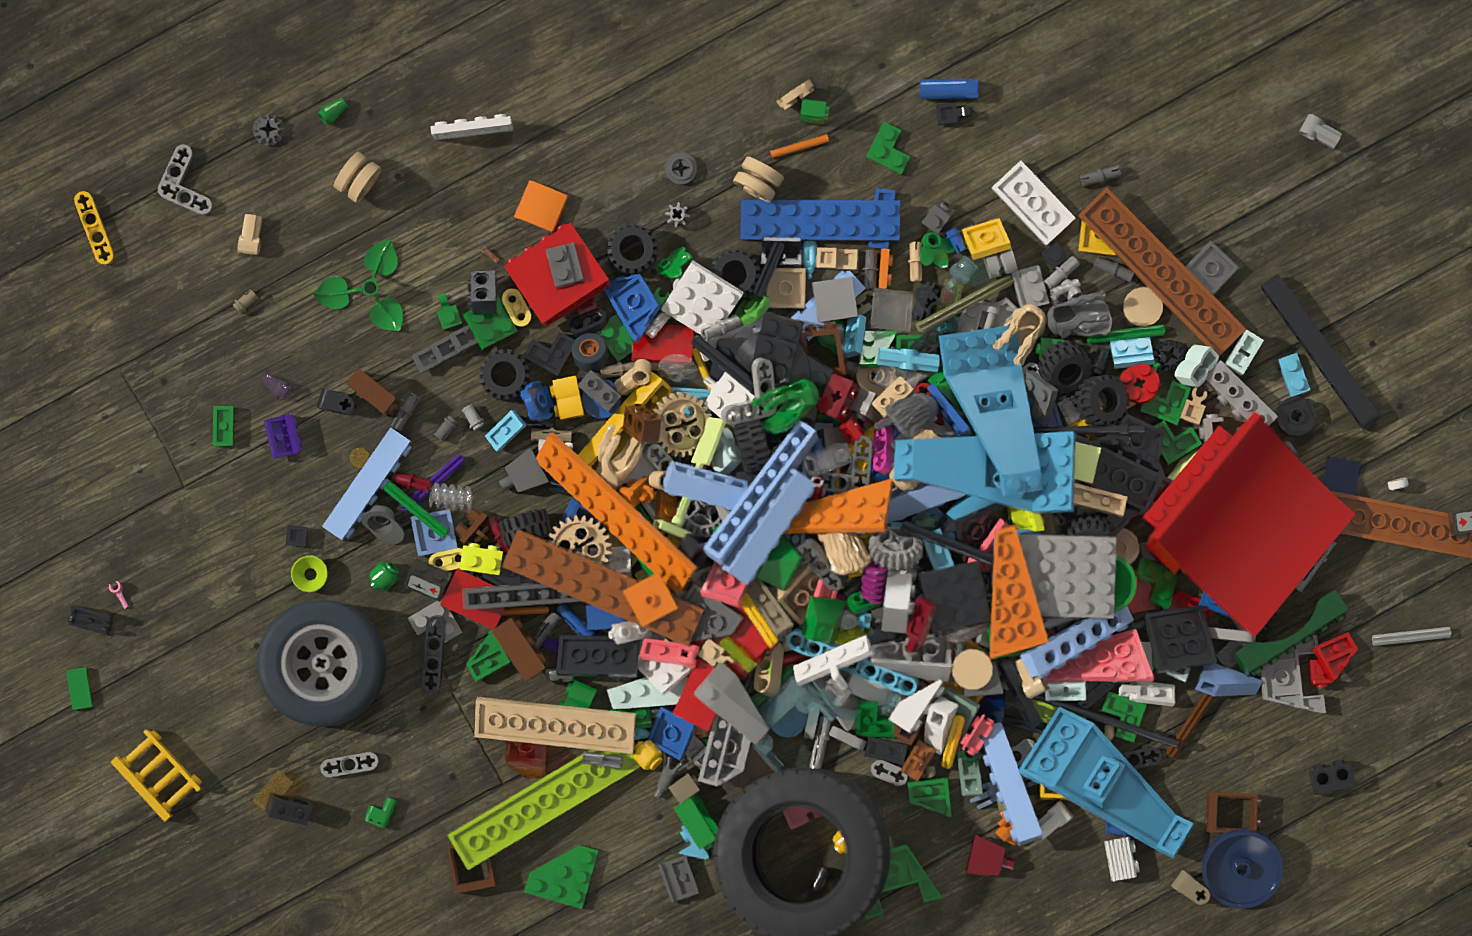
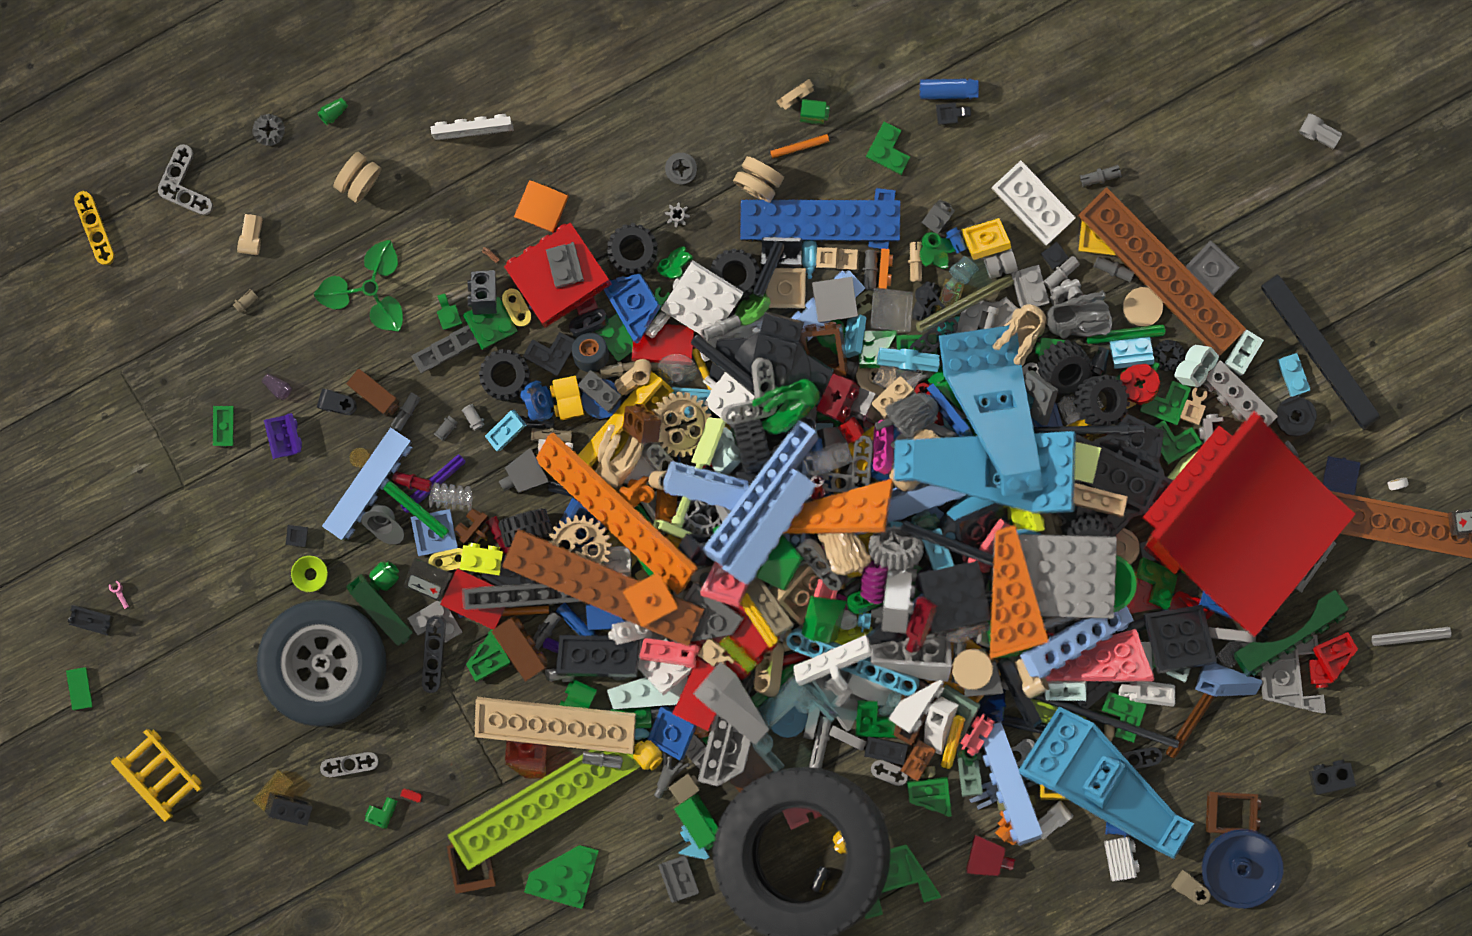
(379, 610): none -> dark green slope
(411, 795): none -> red tile

